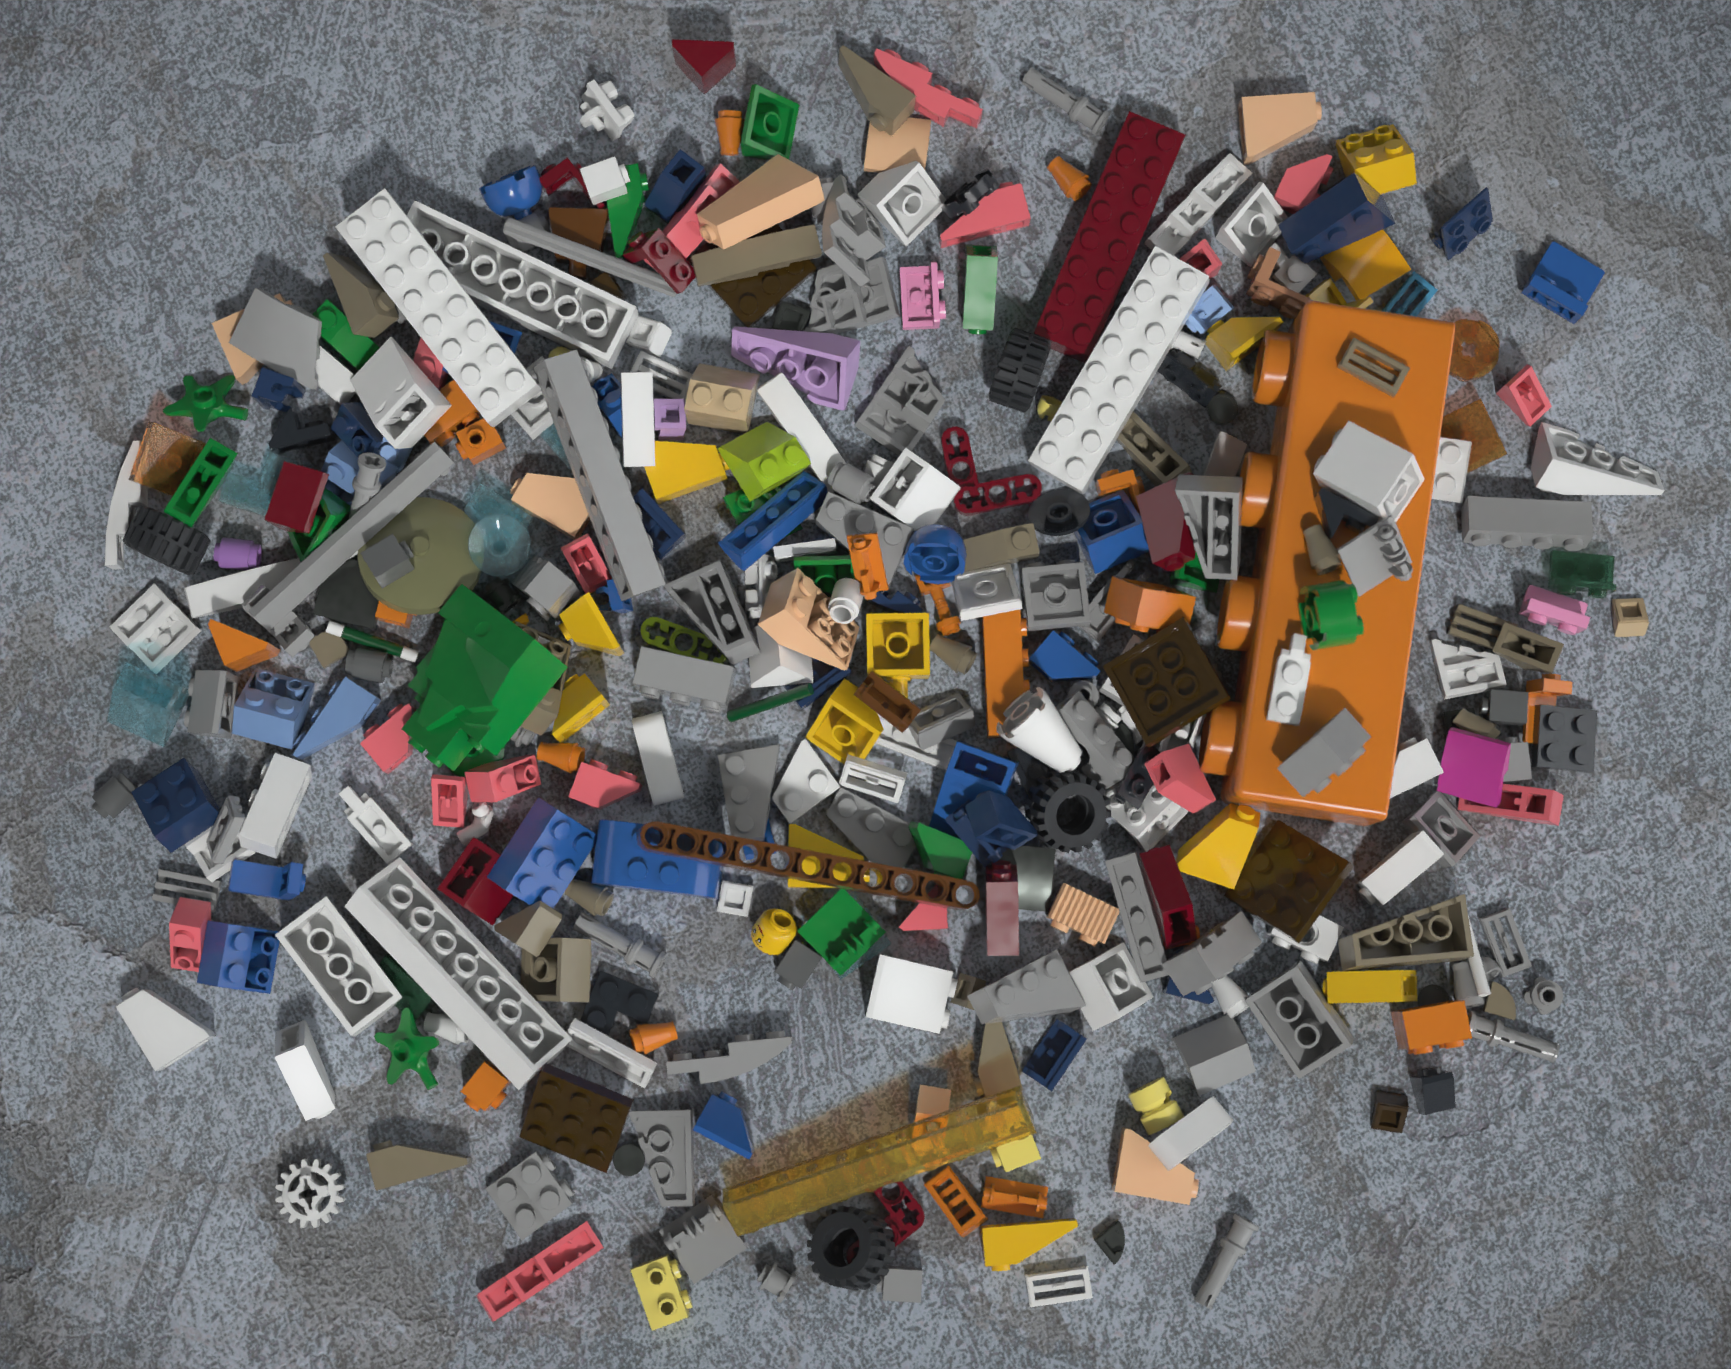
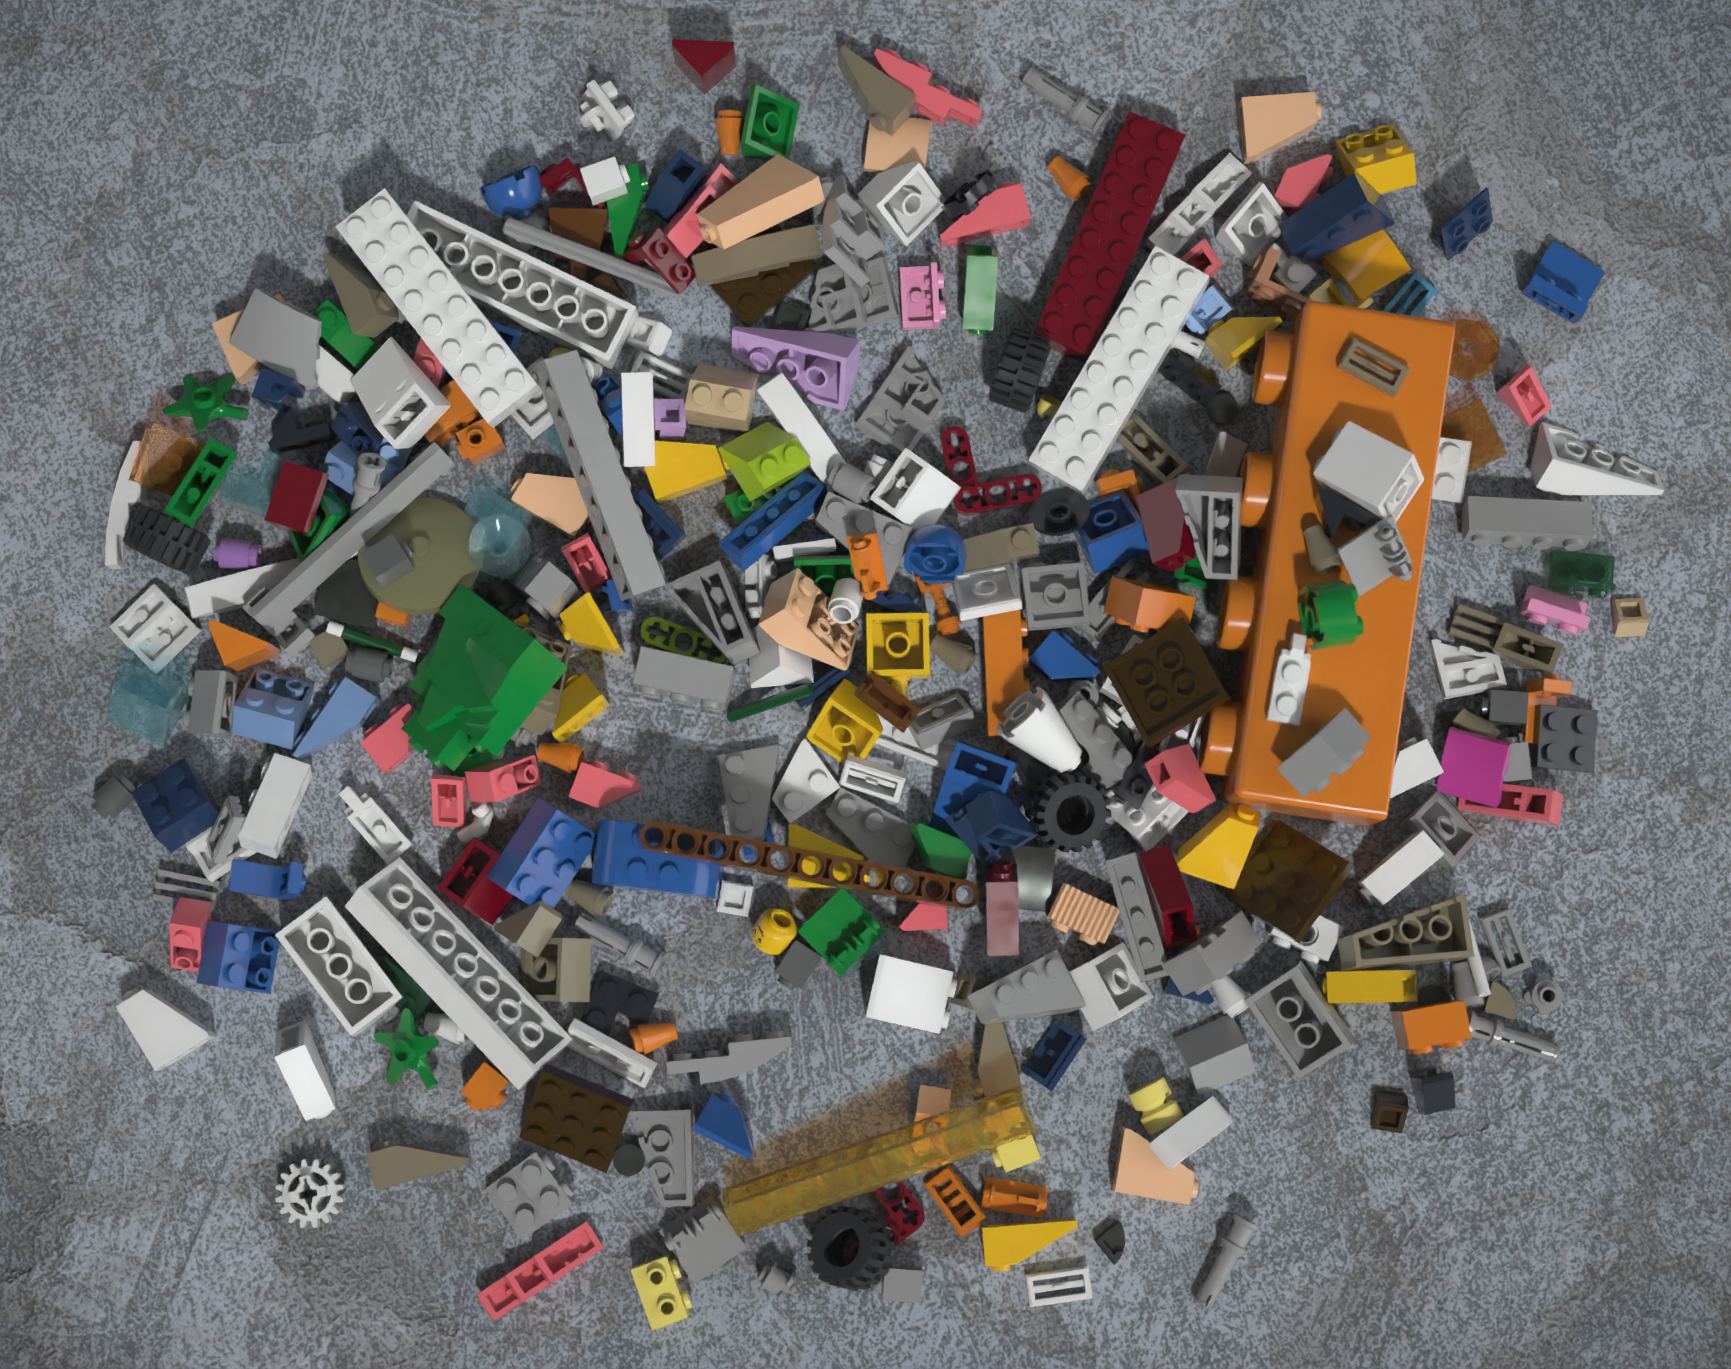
(657, 758): white beam -> none

